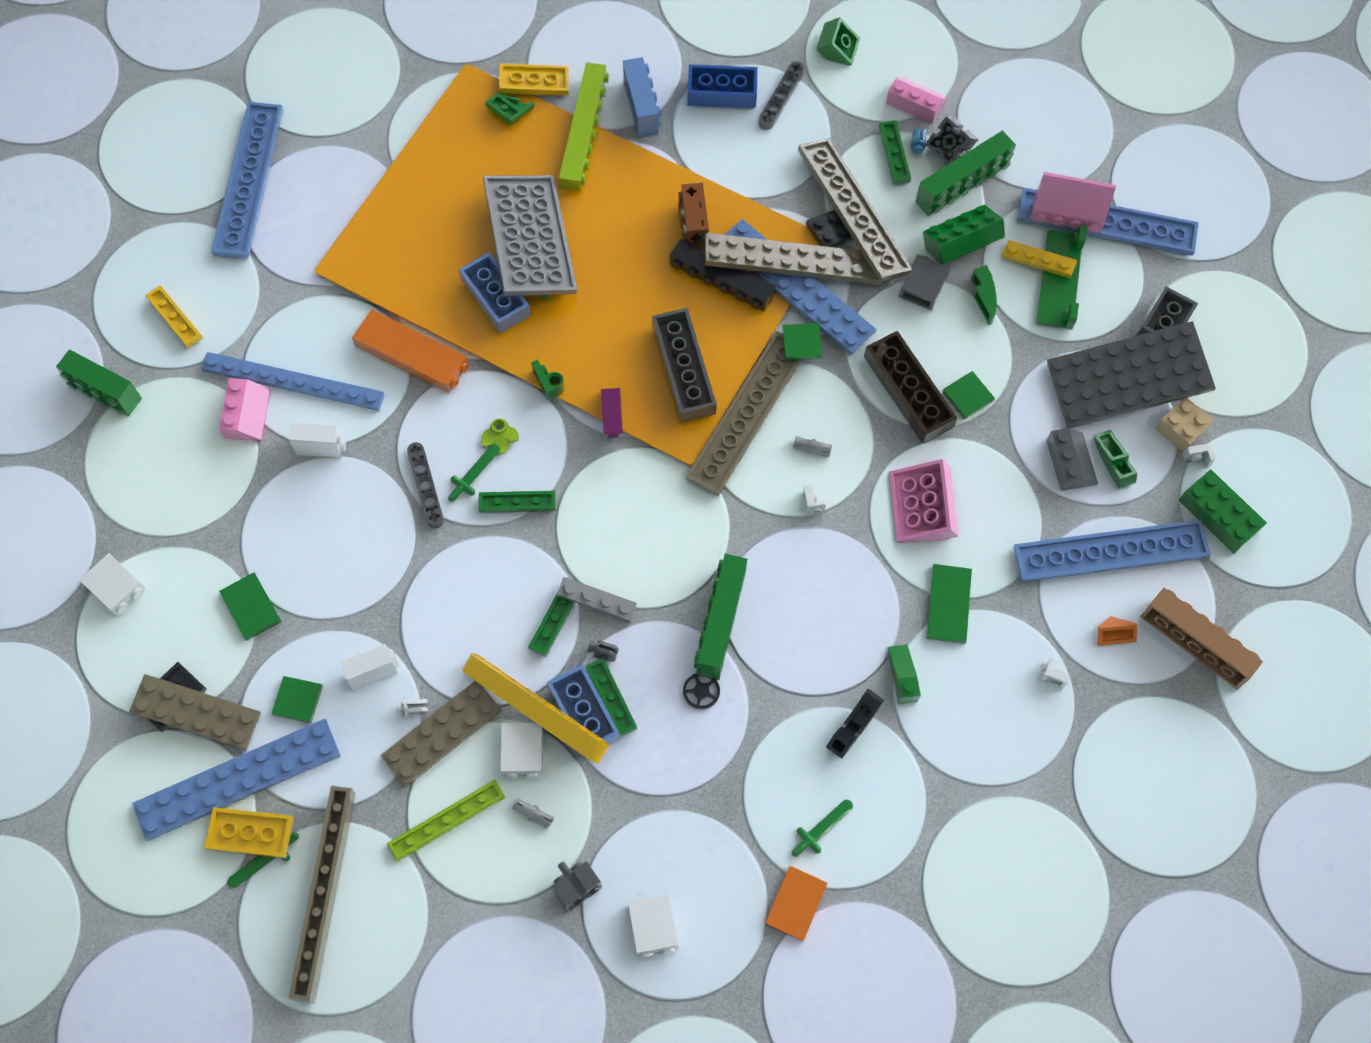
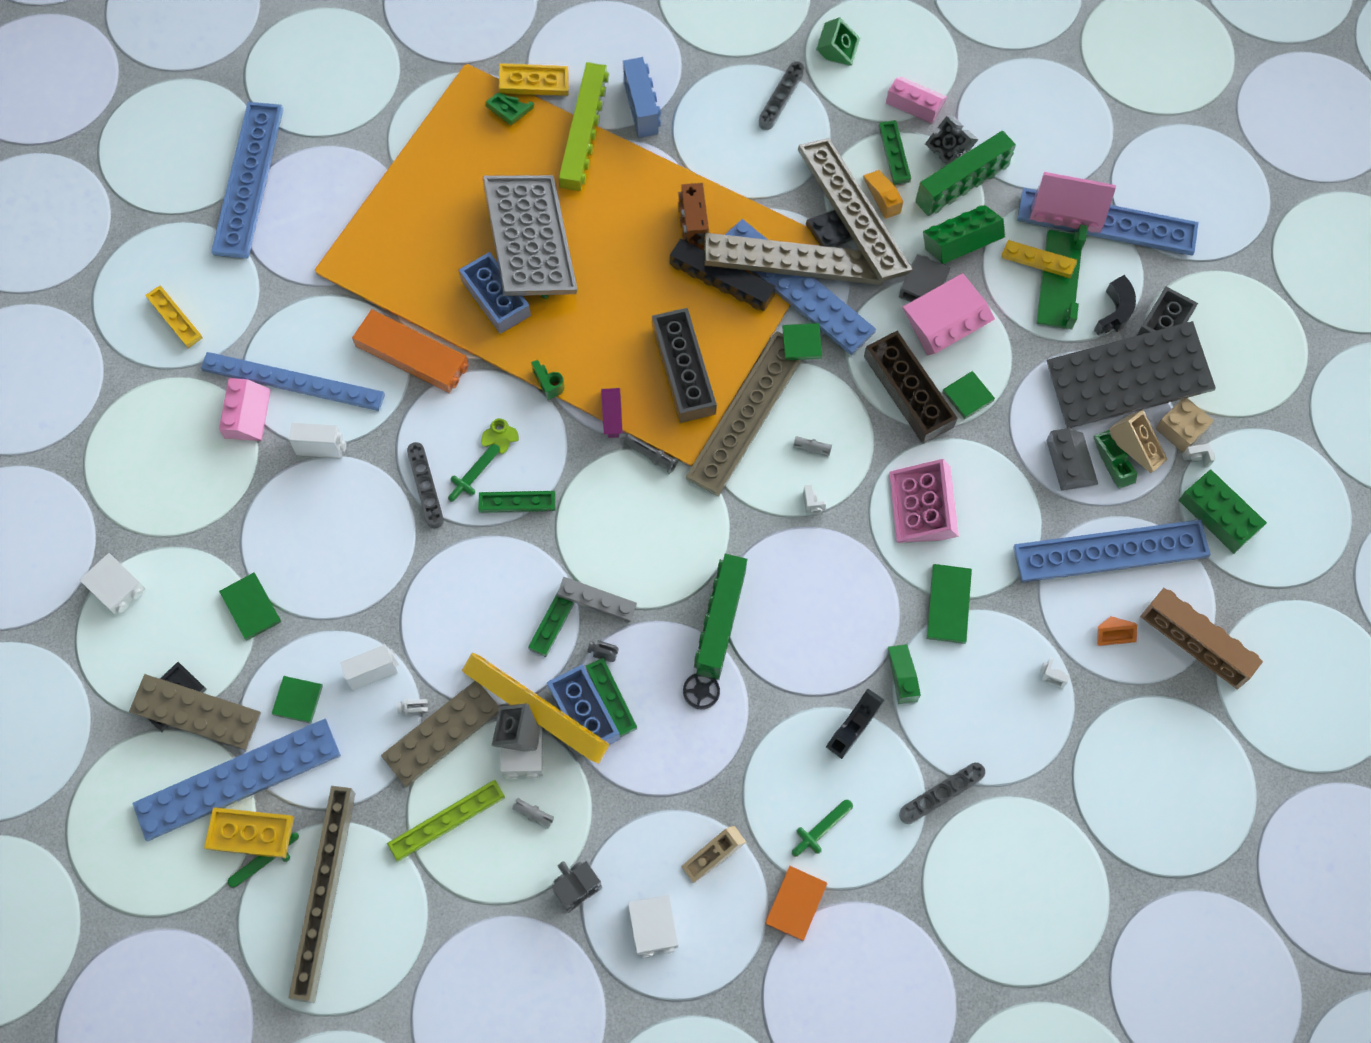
(98, 383): green brick -> none
(516, 728): none -> dark grey slope
(657, 456): none -> dark grey pin
(714, 853): none -> tan slope
(722, 86): blue brick -> none
(884, 194): none -> light orange slope
(918, 141): dark azure arm -> none
(935, 800): none -> dark grey beam
(947, 314): none -> bright pink slope
(985, 292): green slope -> none
(1124, 298): none -> black arch
(1138, 440): none -> tan slope

